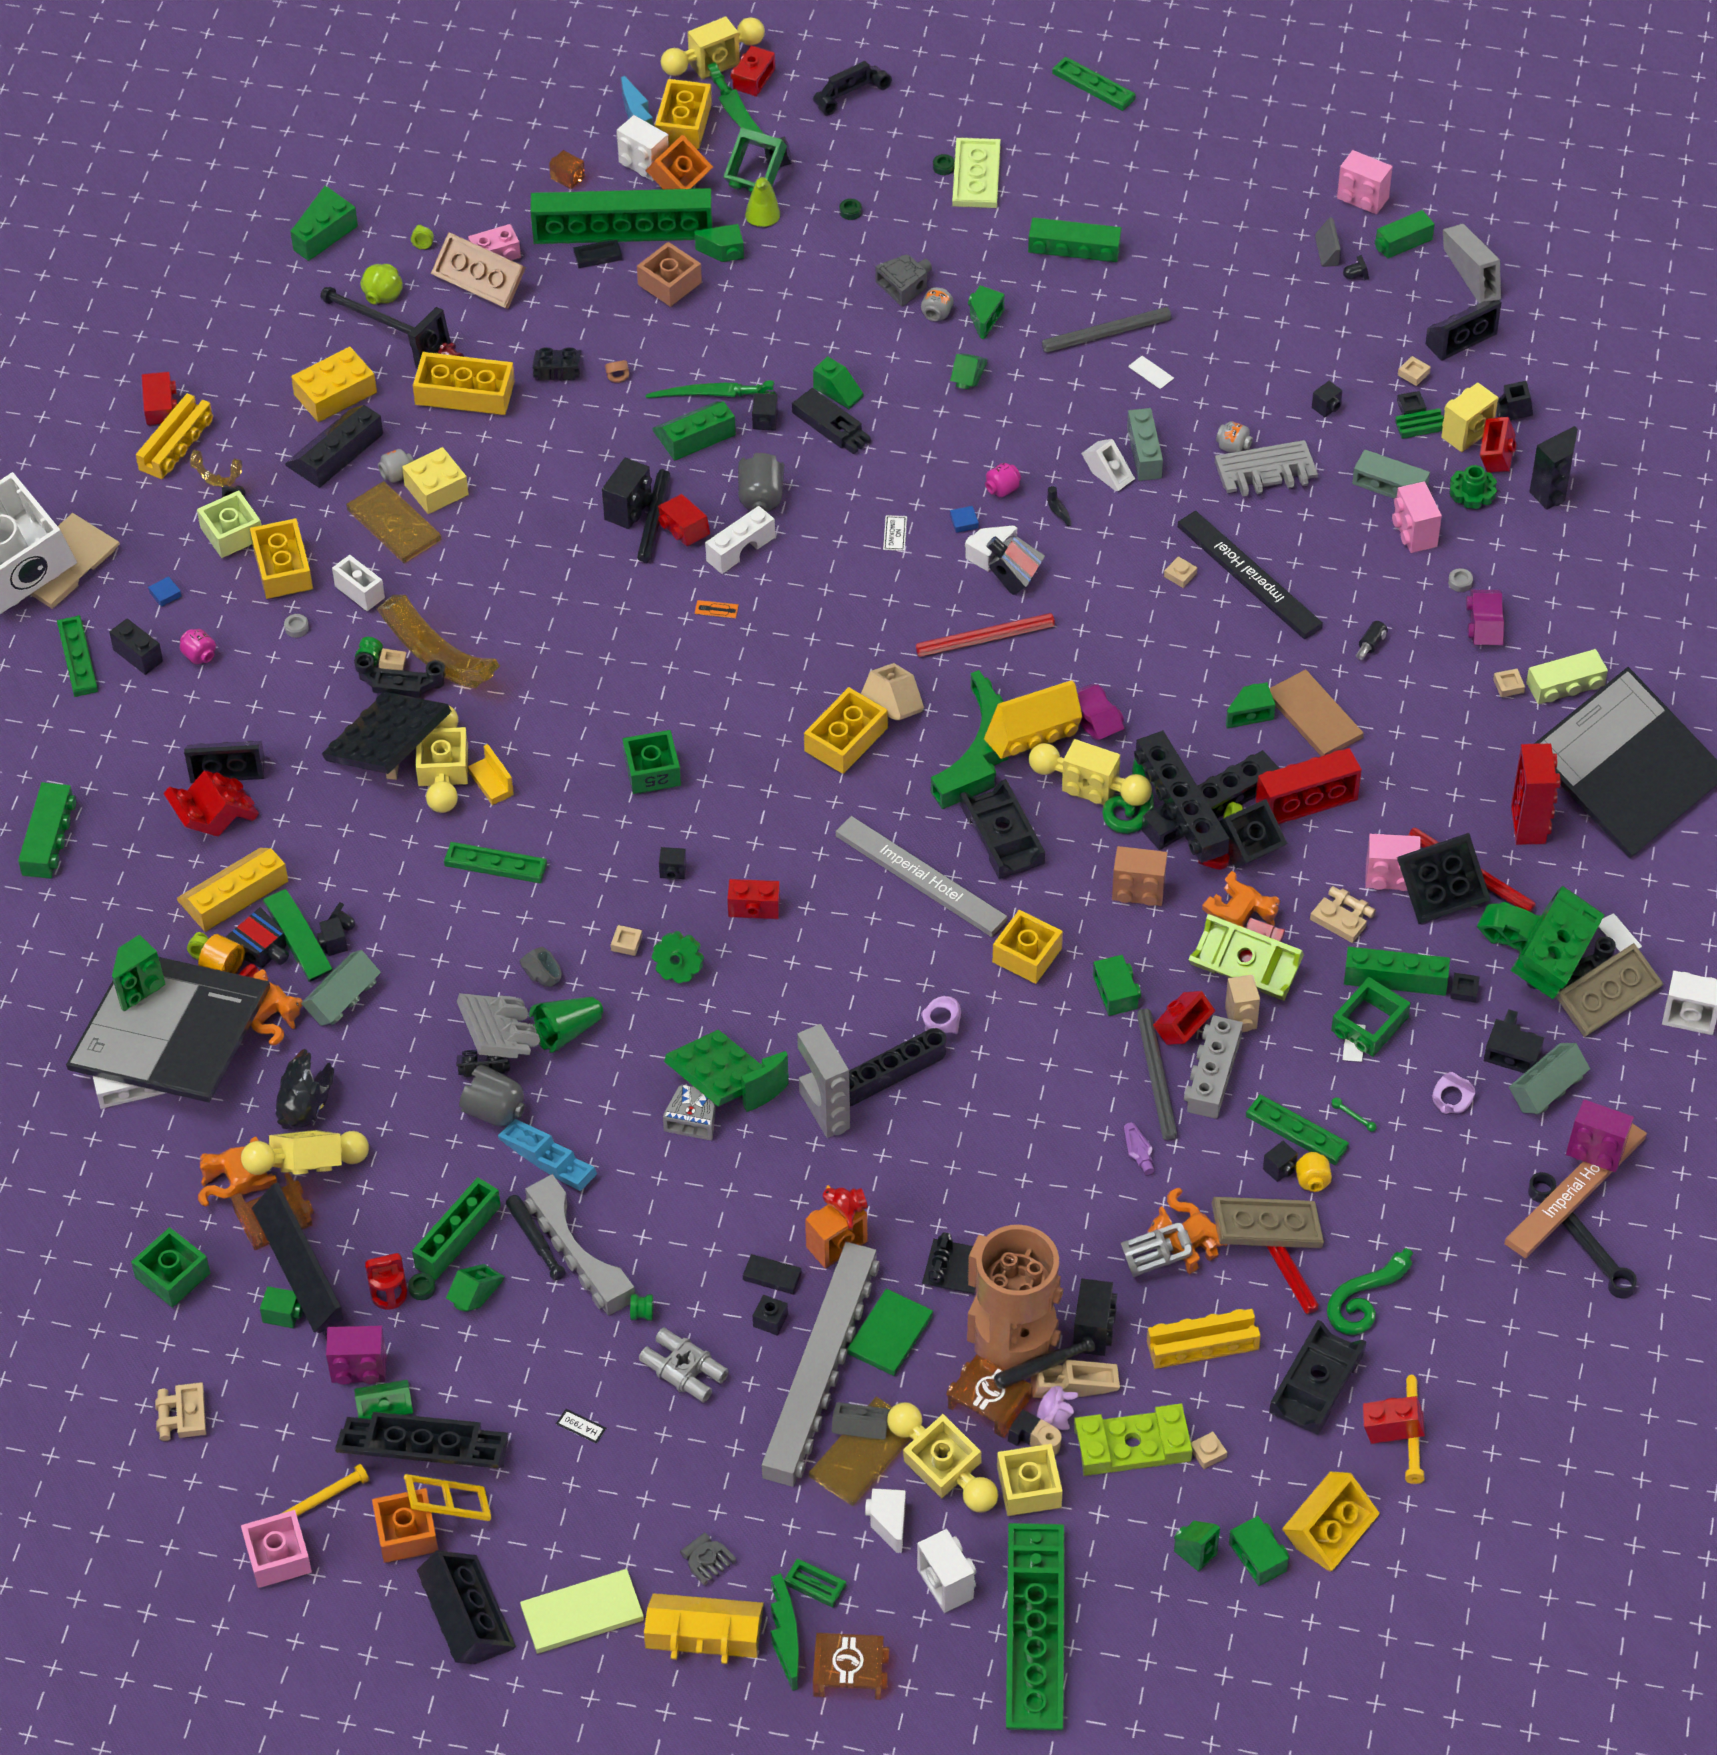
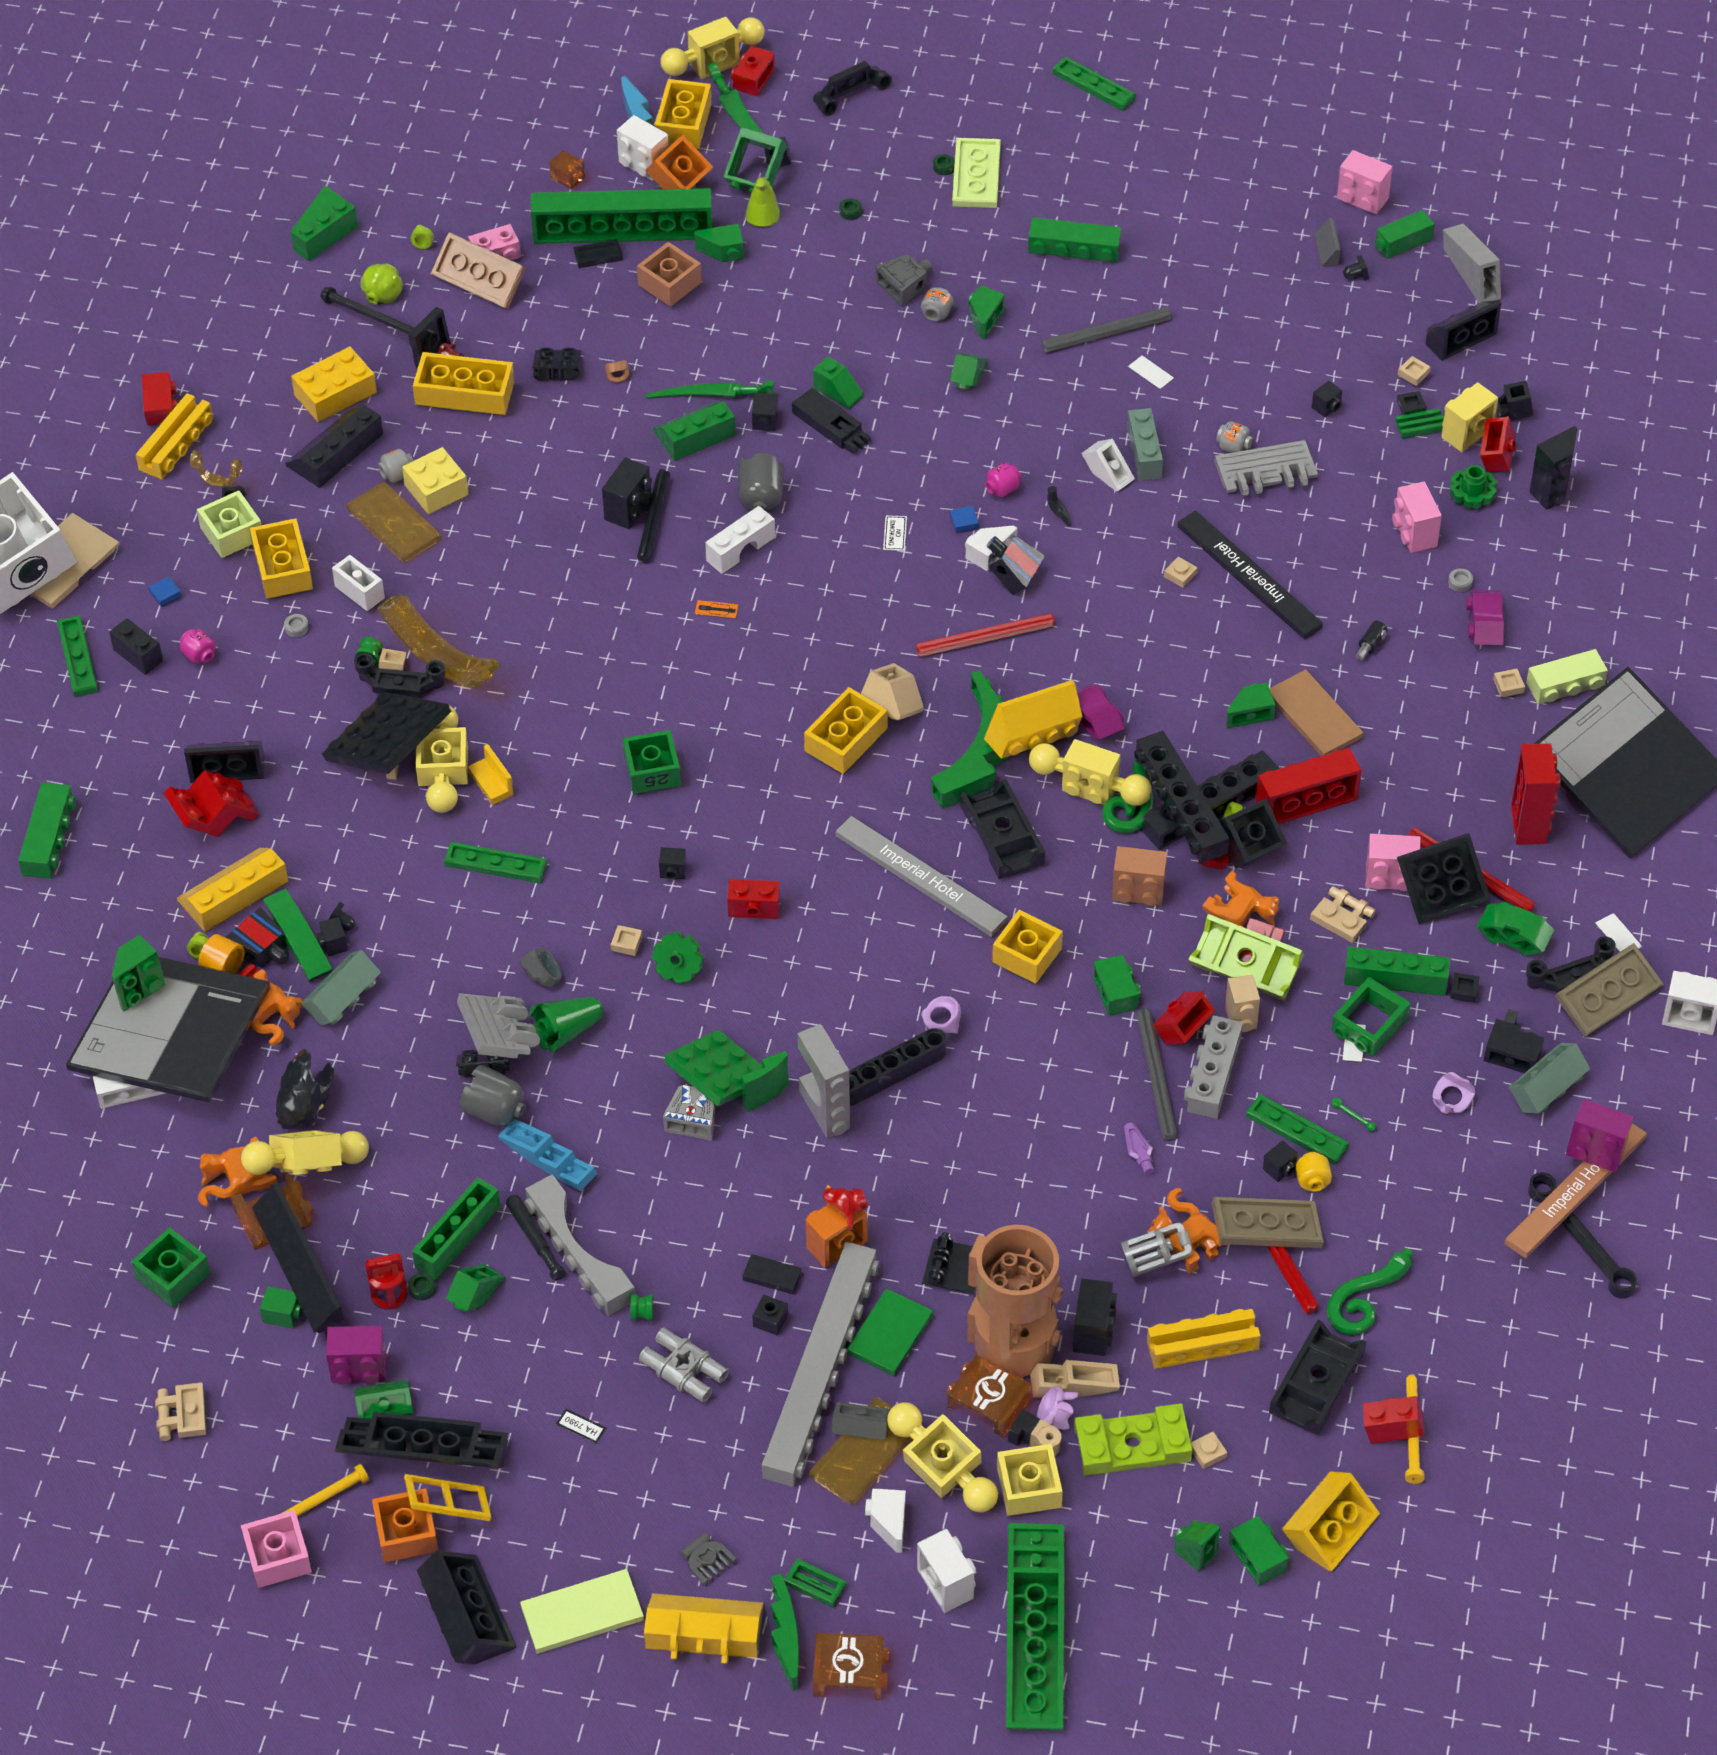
(683, 520): red brick -> none
(1030, 1368): black piece -> none
(1386, 474): sand green brick -> none
(1557, 942): green hinge -> none

